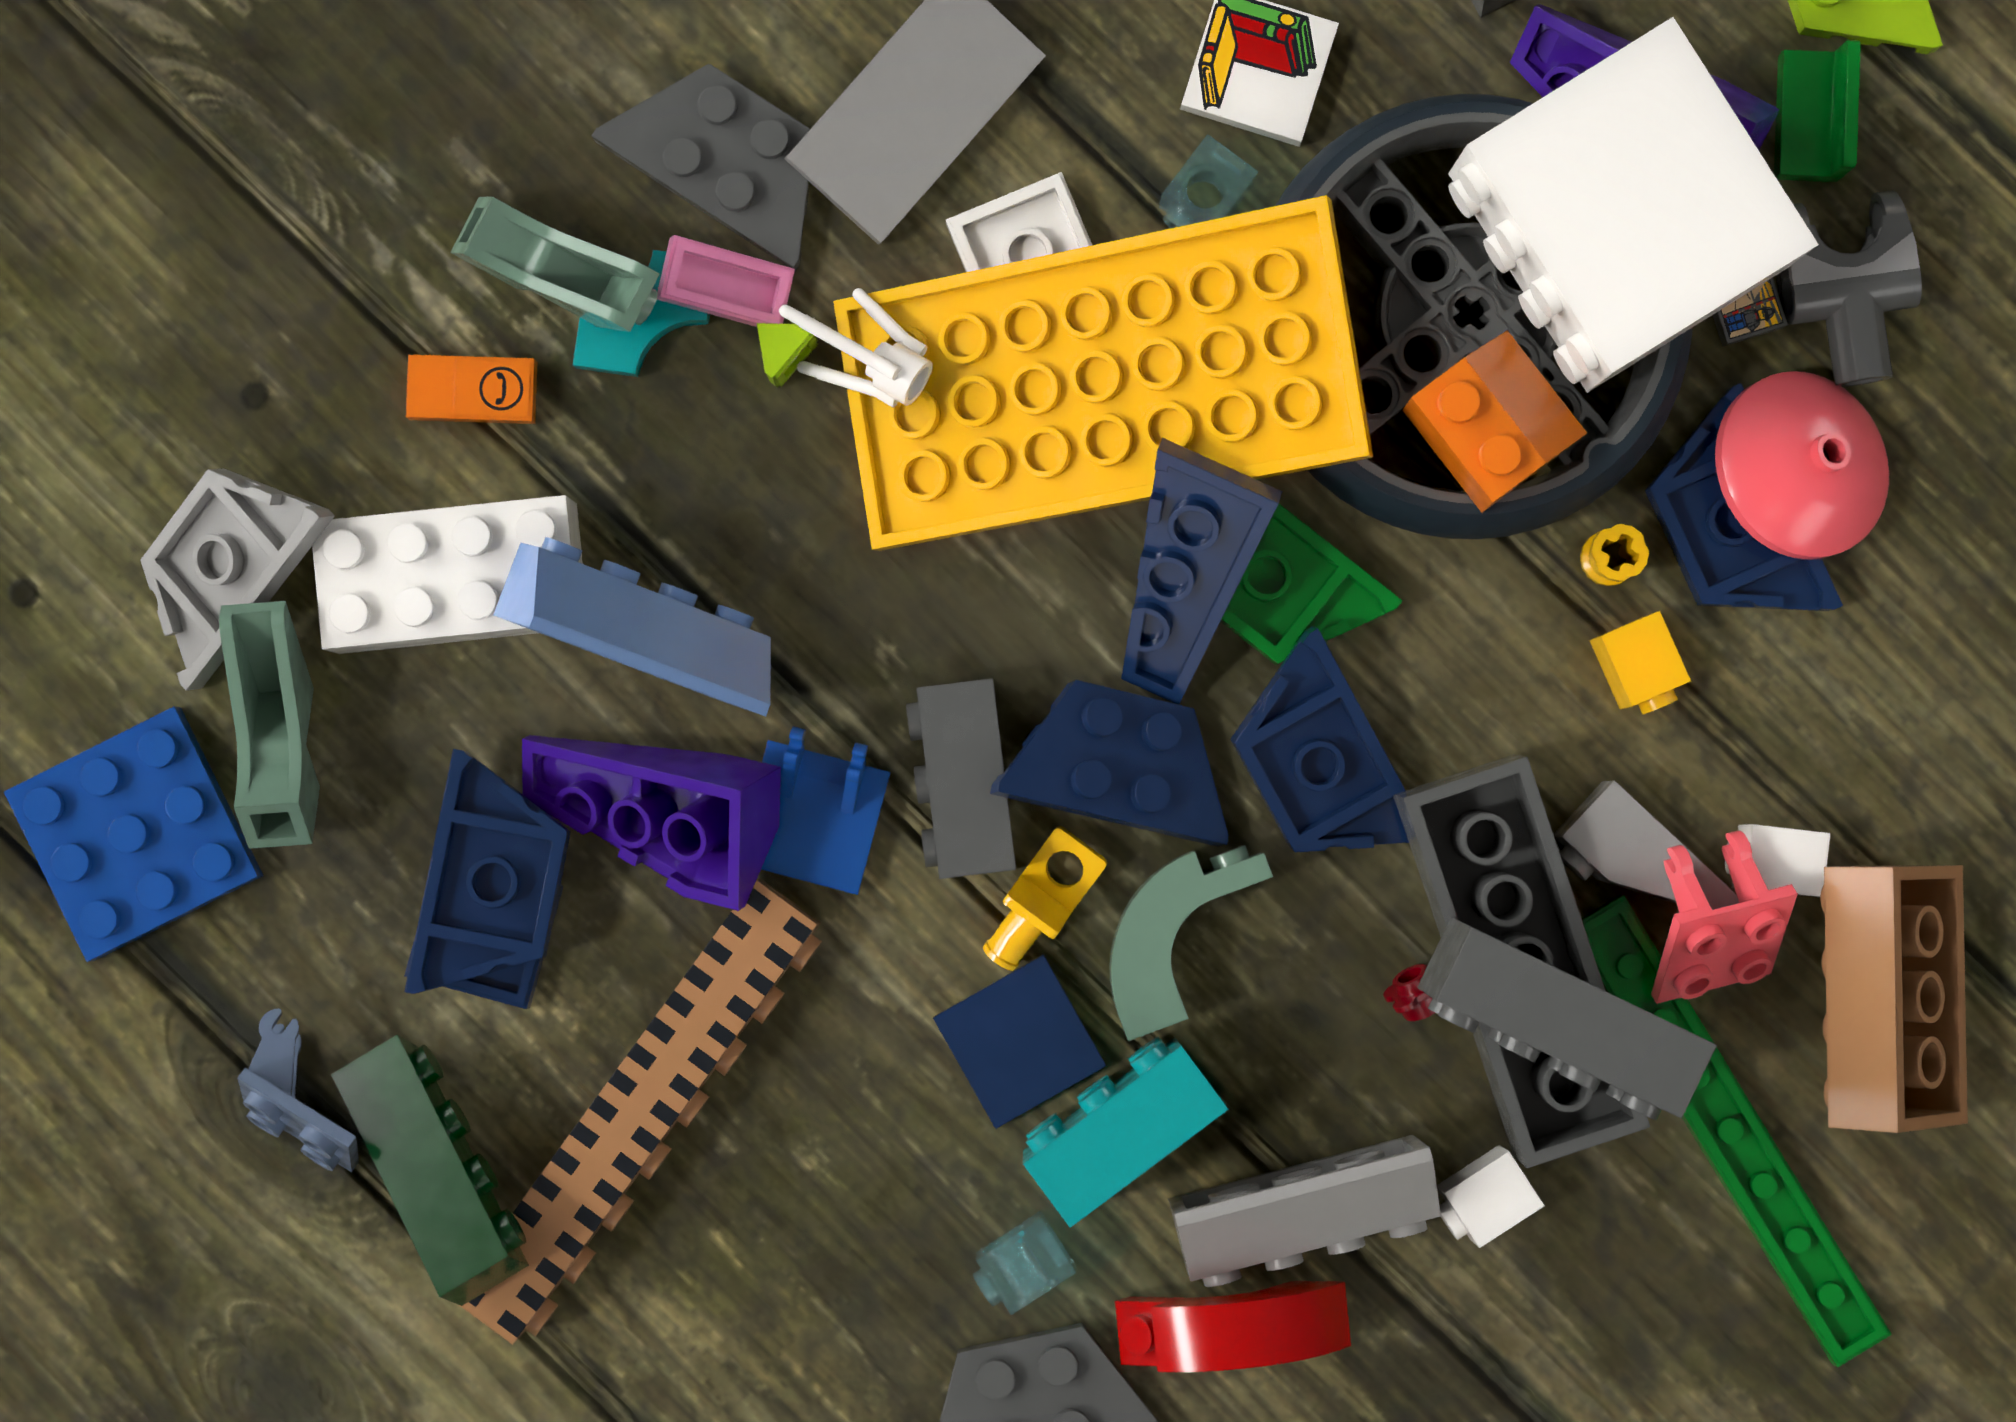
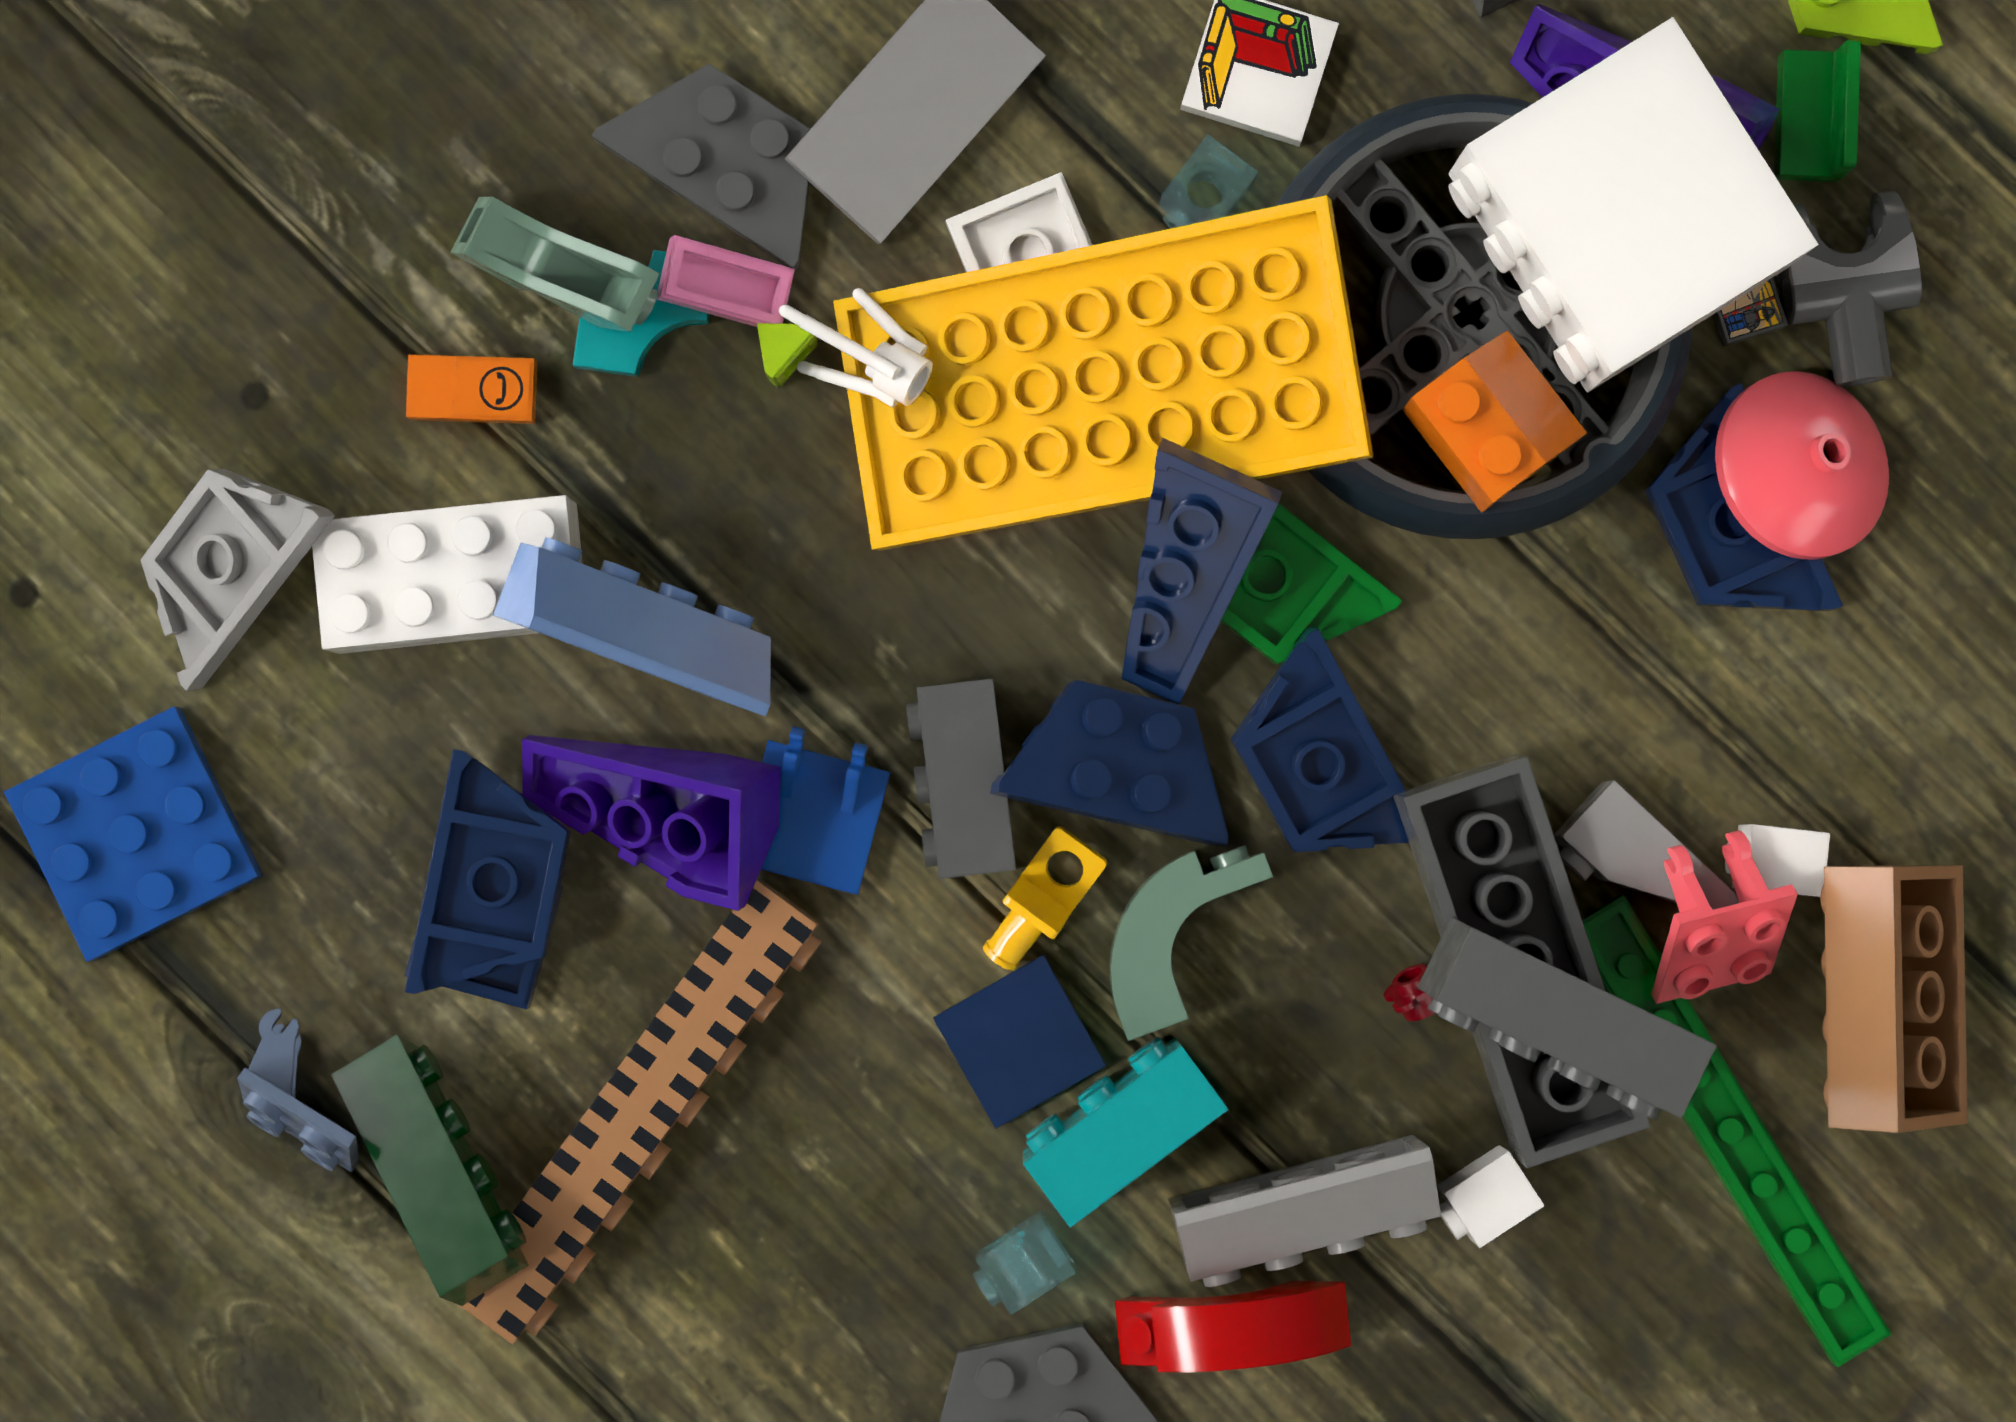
(271, 720): sand green arch -> none
(1632, 548): yellow bush -> none
(1641, 663): yellow brick -> none

